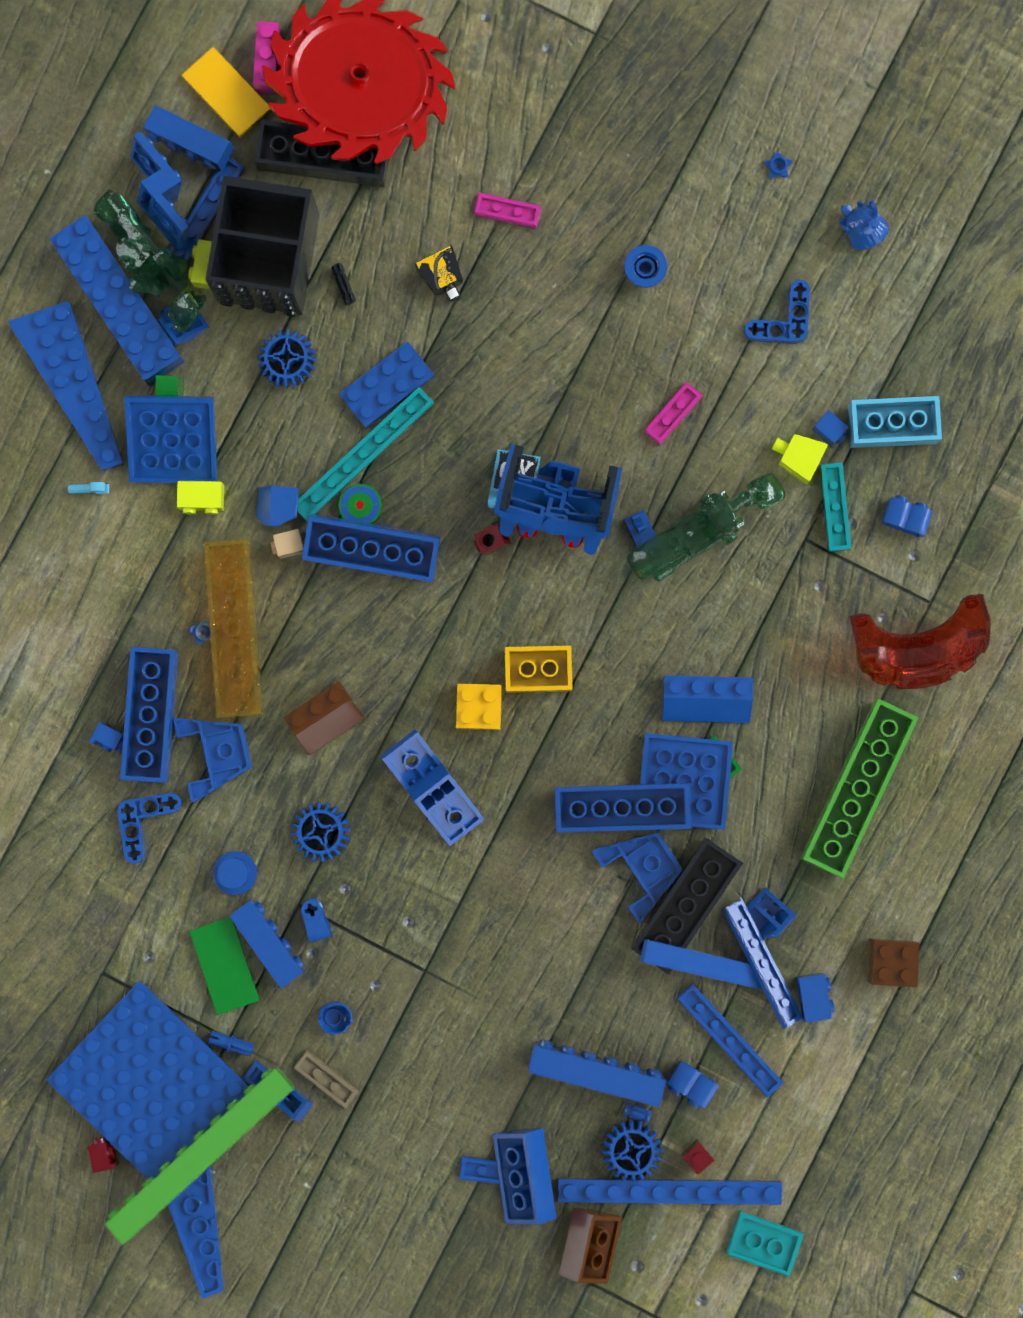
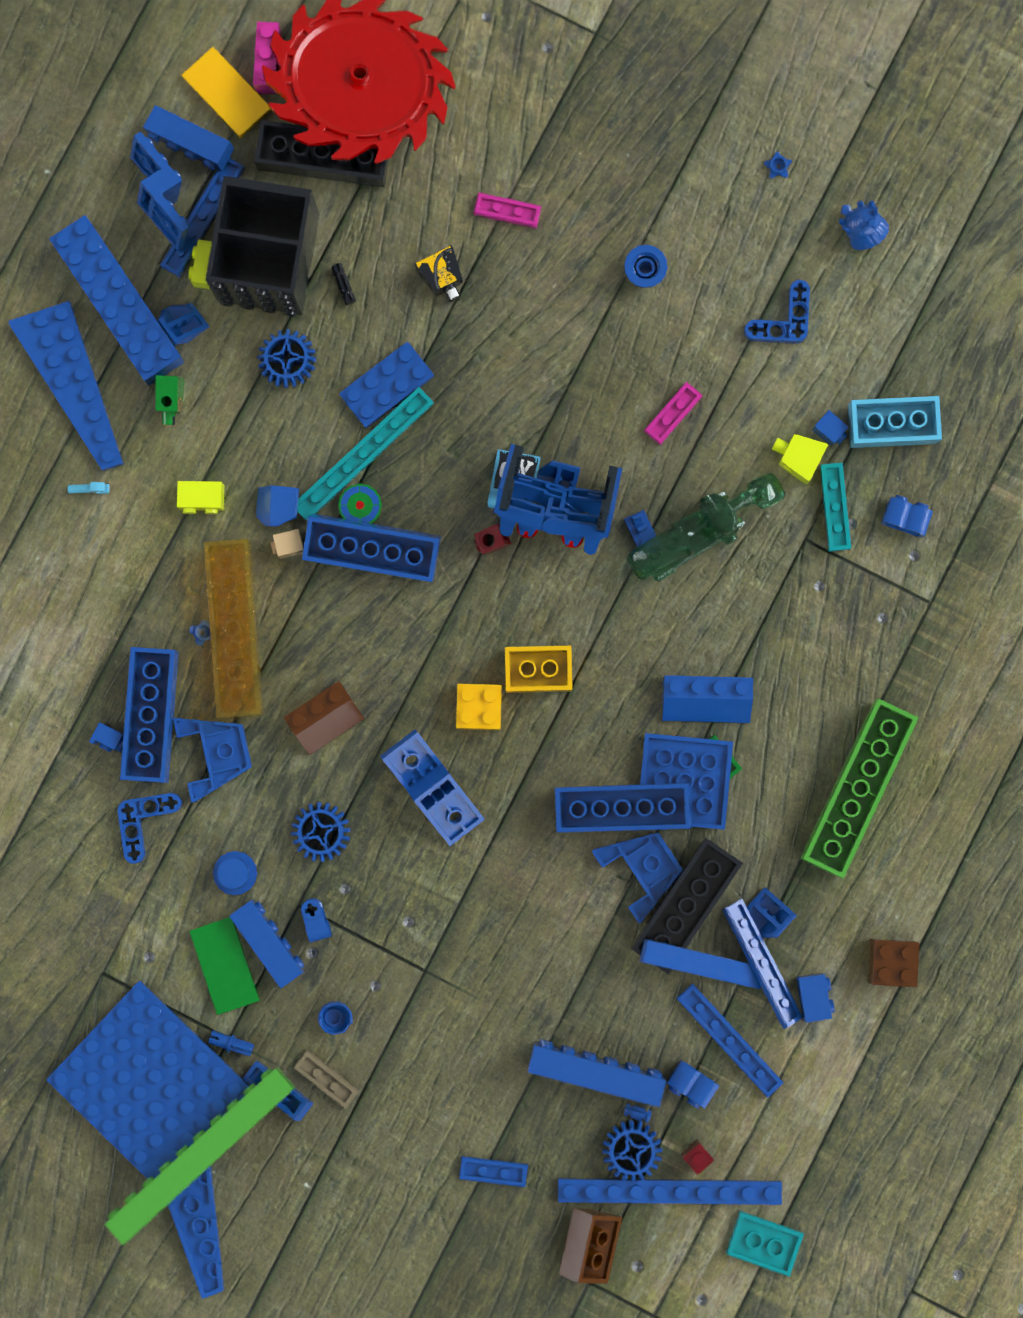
(101, 1155): dark red brick -> none
(155, 267): clear green piece -> none
(171, 438): blue plate -> none
(535, 1201): blue slope -> none
(927, 656): clear red windscreen -> none

